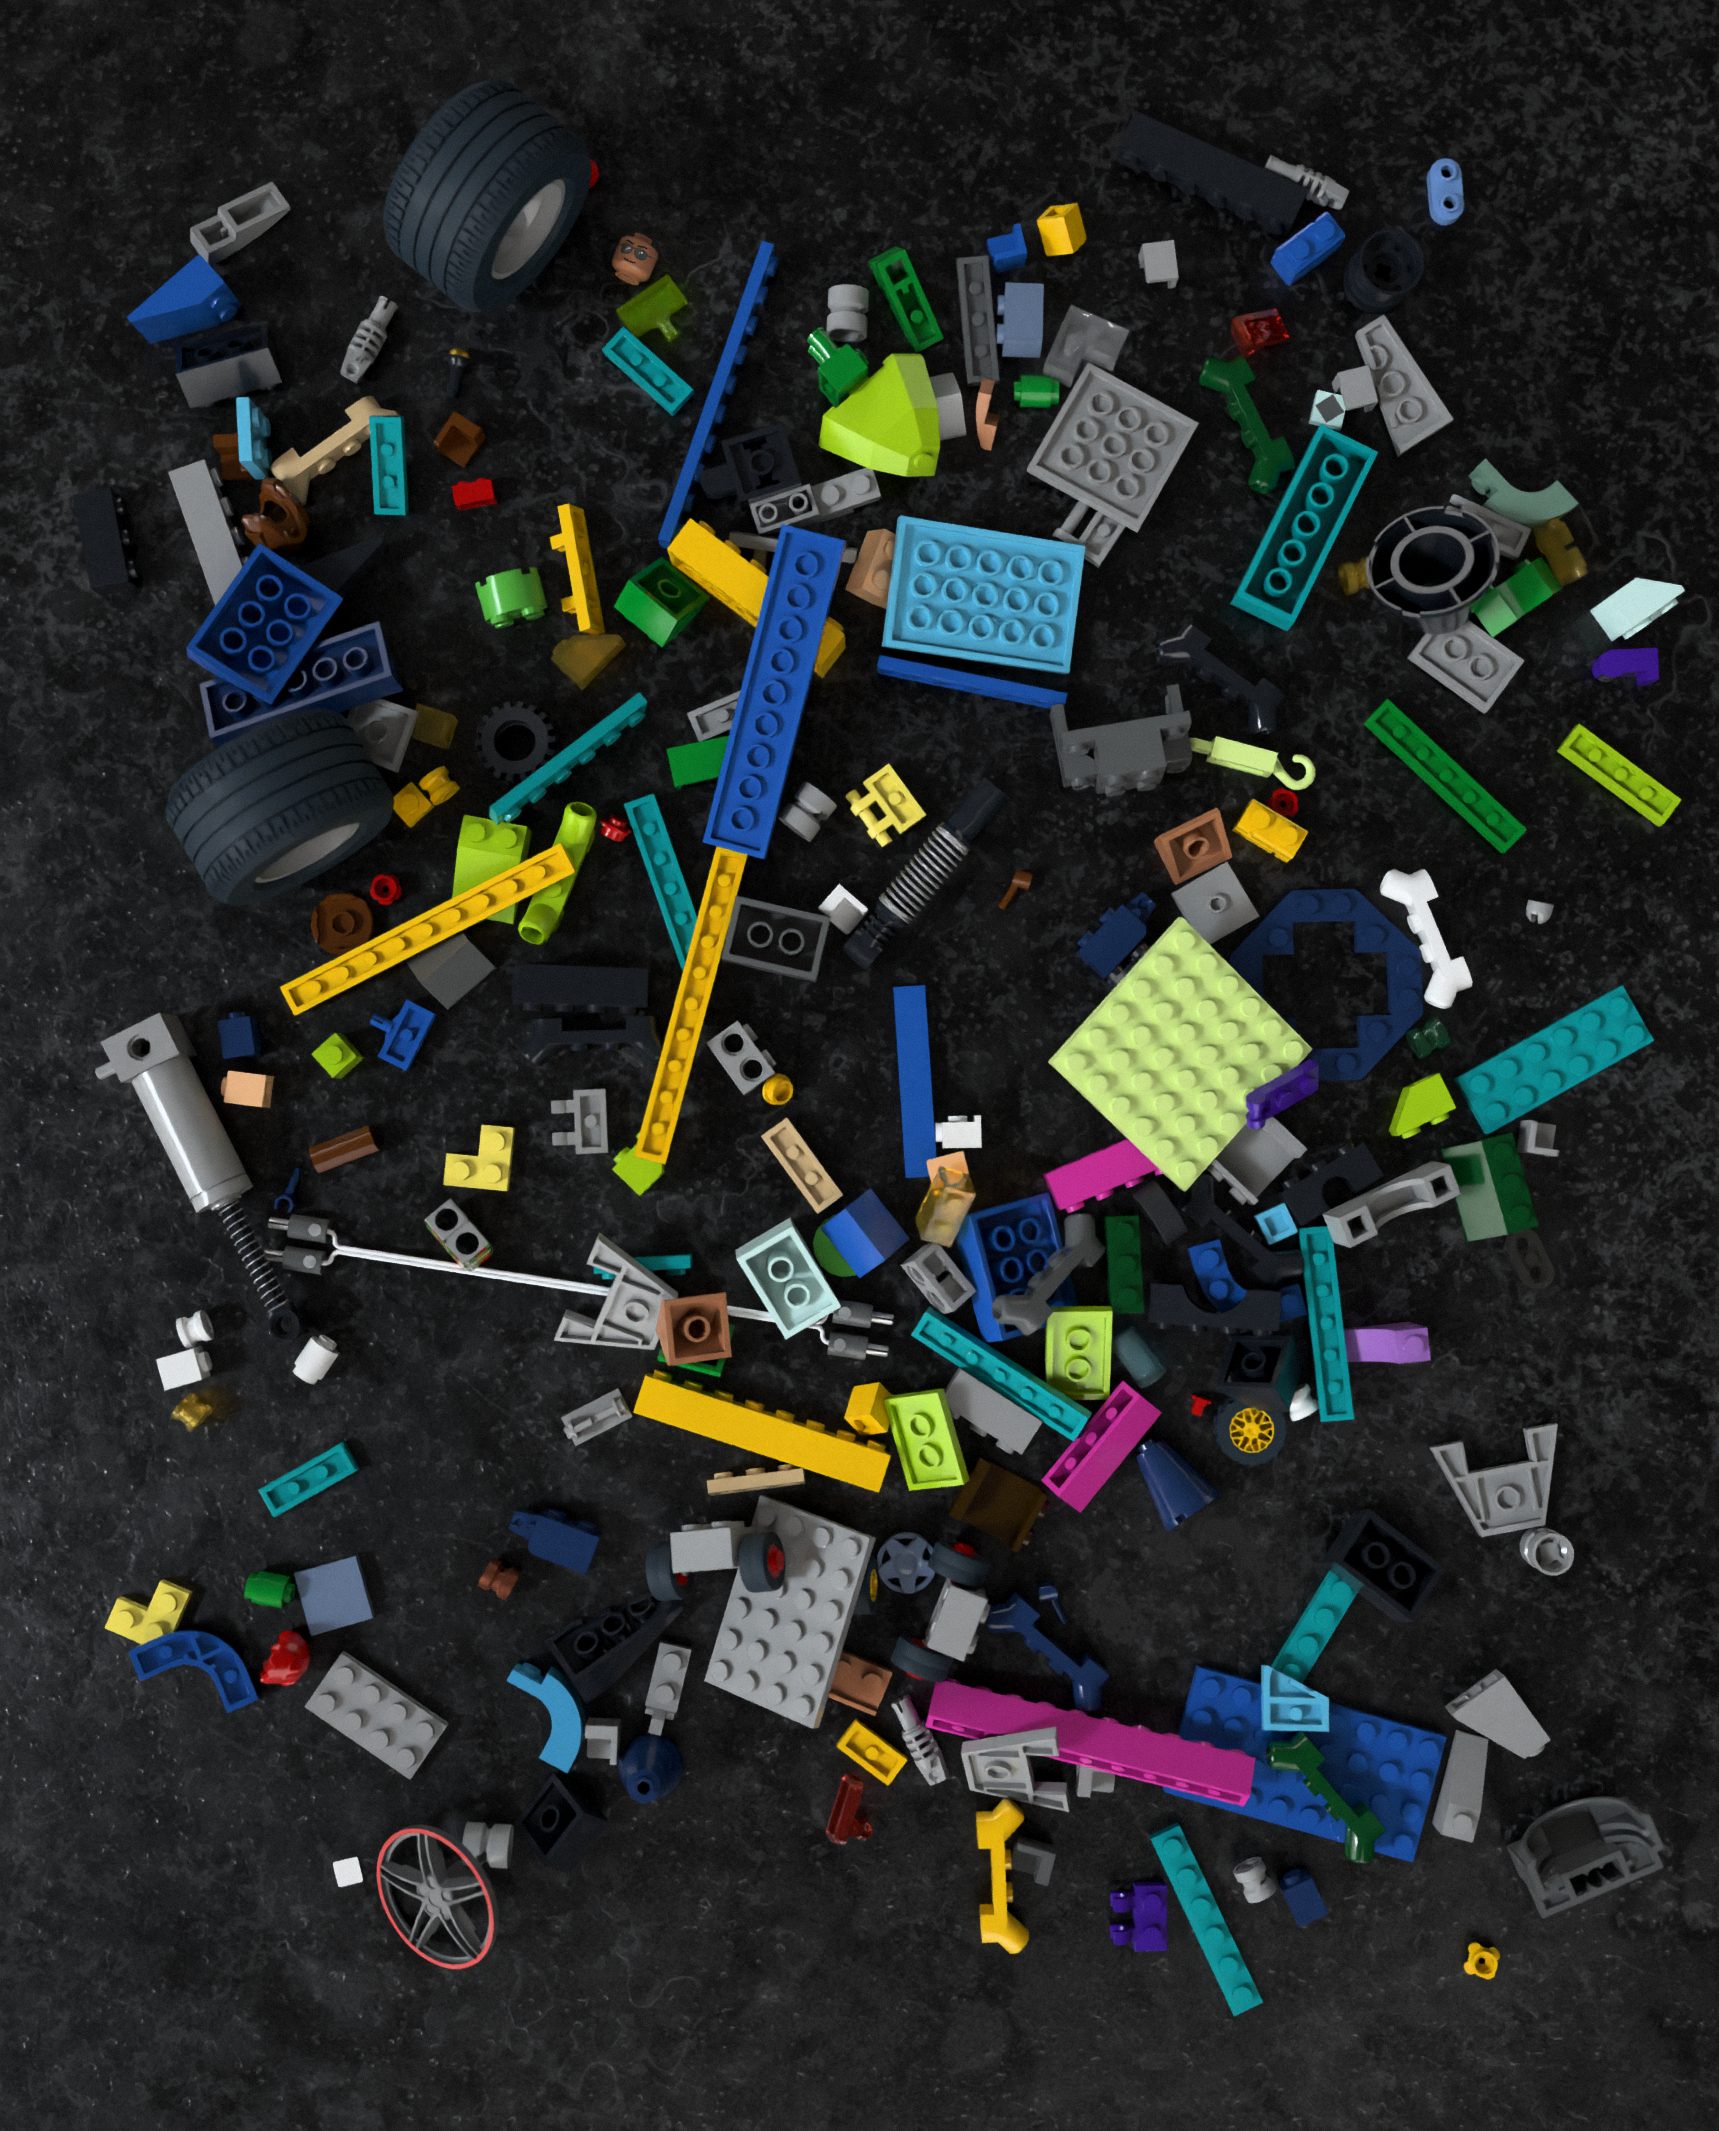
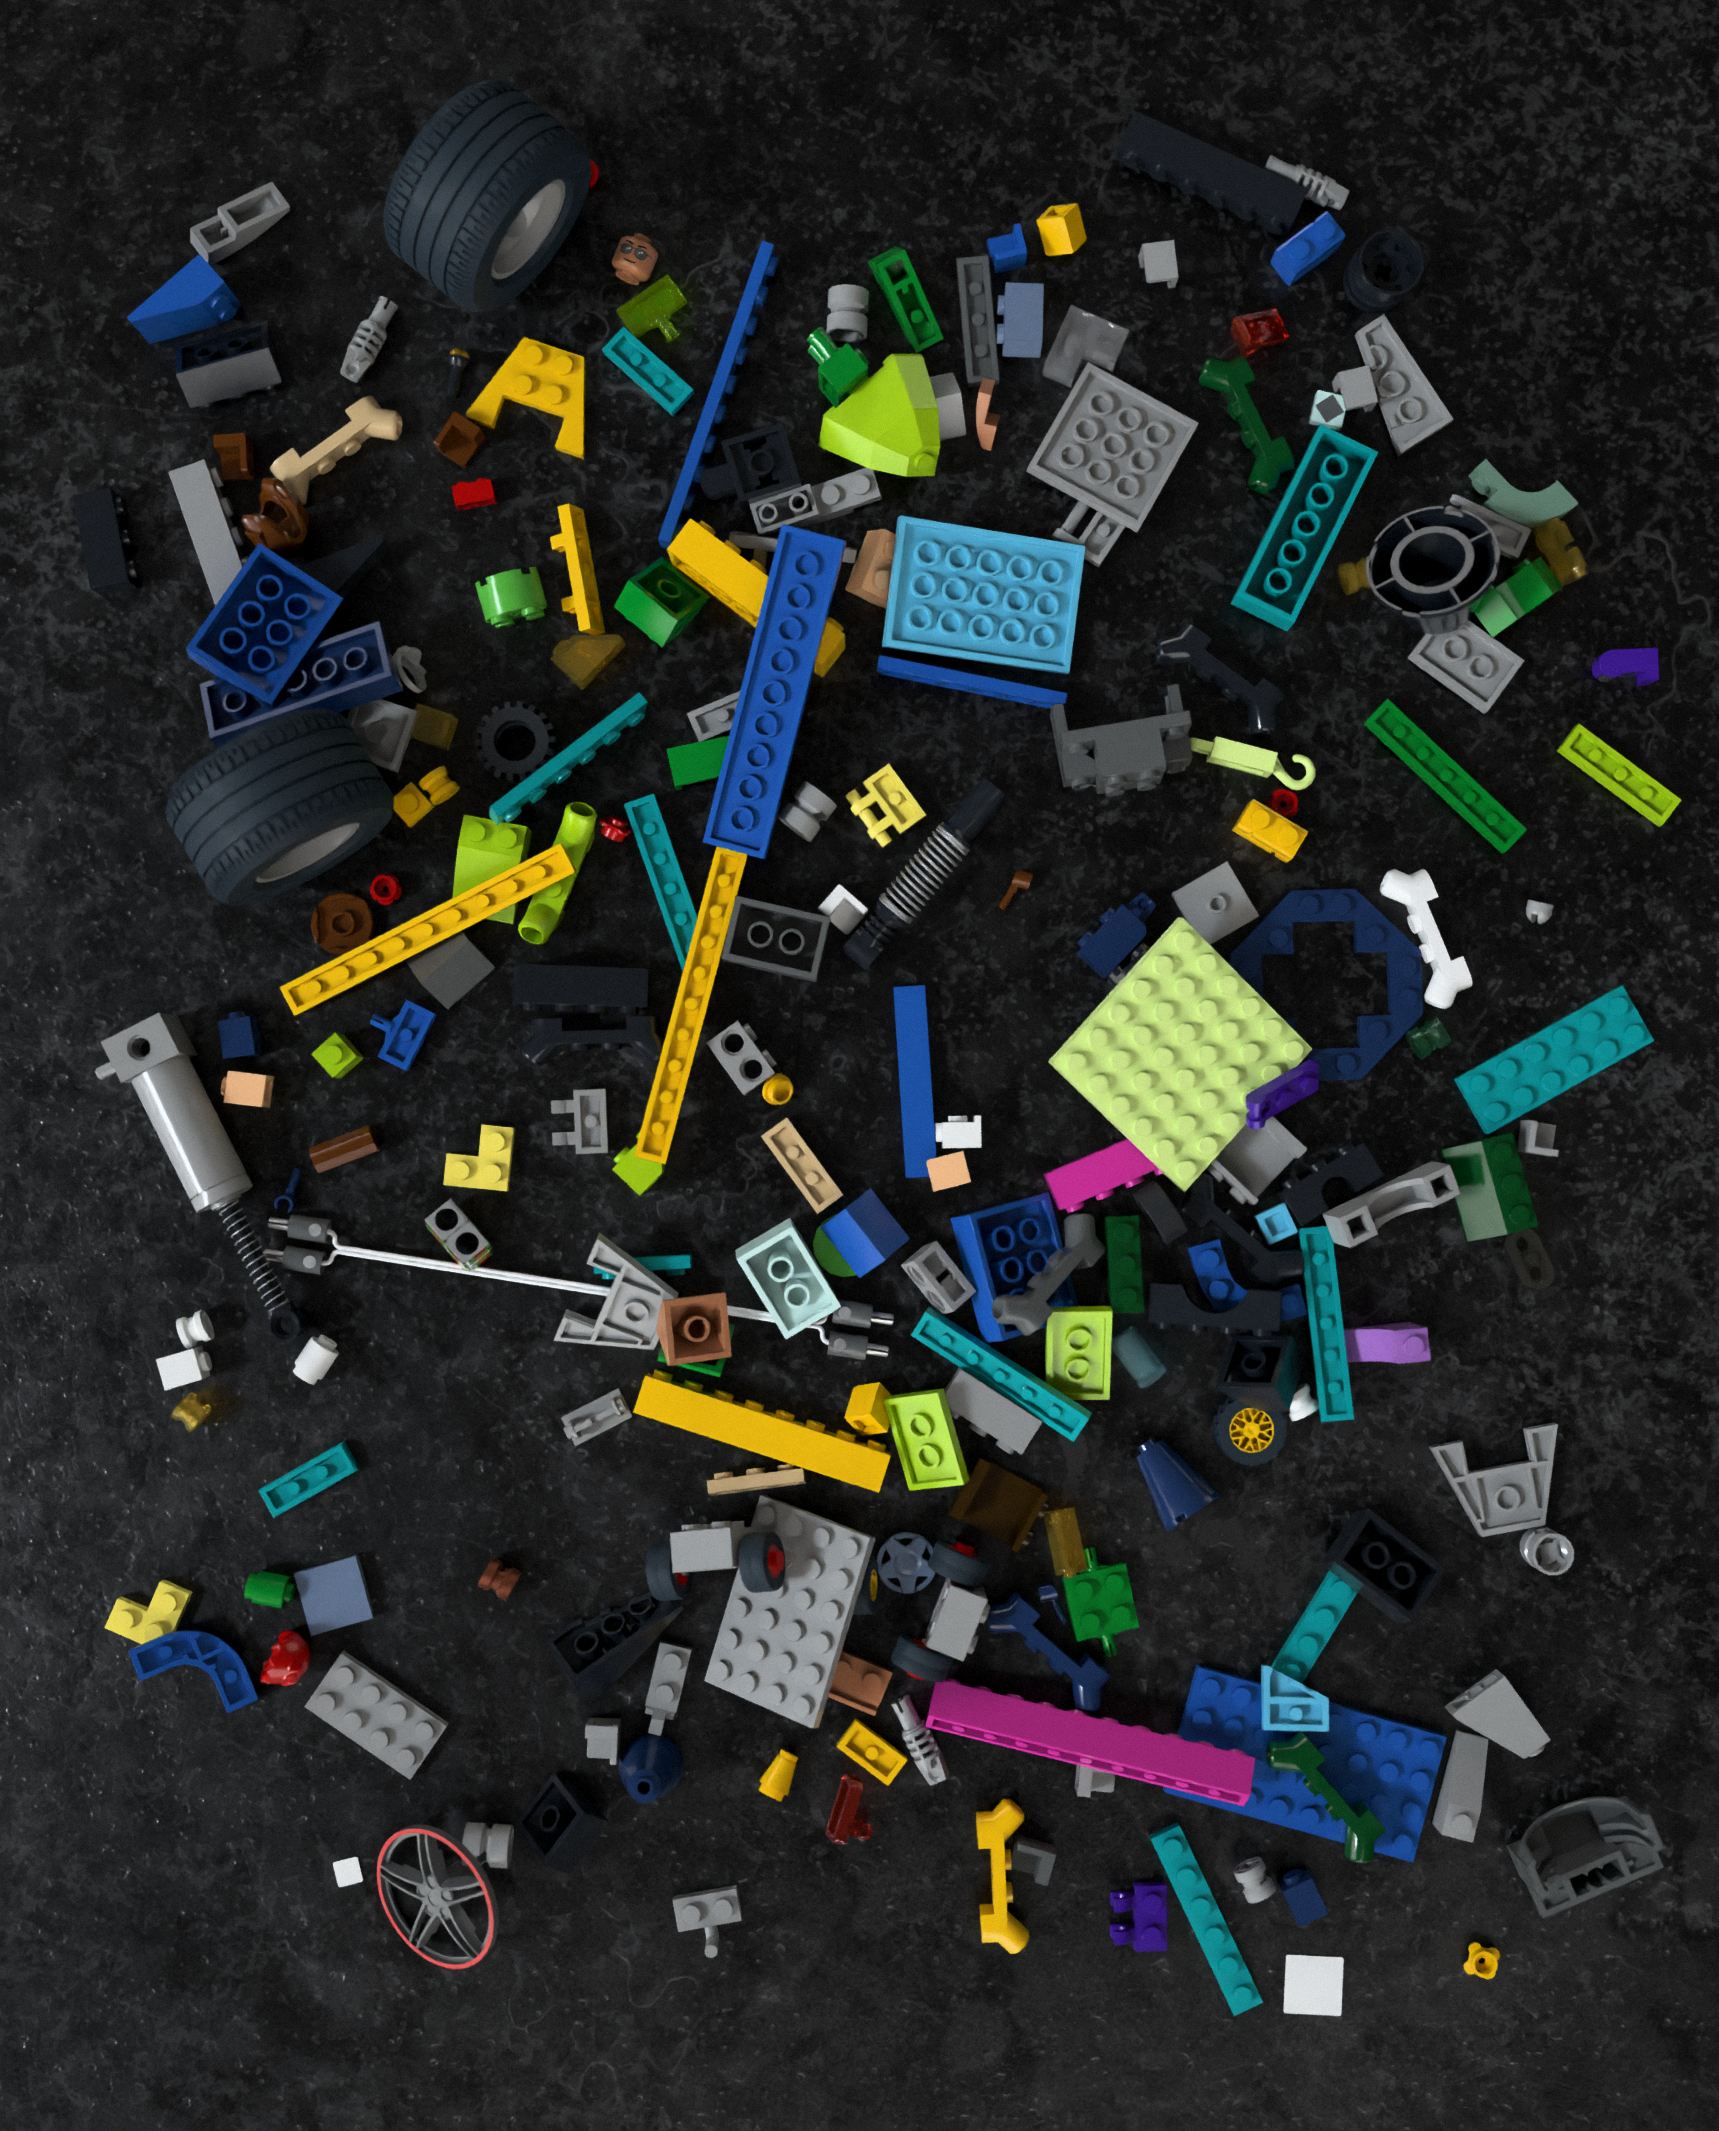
(252, 434): medium azure plate -> none
(389, 465): teal plate -> none
(410, 658): none -> light grey piece
(542, 380): none -> yellow wing
(558, 1538): dark blue hinge -> none
(565, 1711): dark azure arch -> none
(706, 1911): none -> light grey plate
(779, 1775): none -> yellow cone
(945, 1206): clear yellow brick -> none
(1004, 1767): light grey wing -> none
(1036, 391): green brick -> none
(1065, 1542): none -> clear yellow hinge
(1100, 1602): none -> green plate
(1101, 1446): dark pink brick -> none
(1194, 846): nougat slope -> none
(1199, 1404): red piece -> none
(1313, 1985): none -> white sticker
(1421, 1103): lime slope -> none
(1445, 189): medium blue plate -> none
(1635, 606): light aqua slope -> none

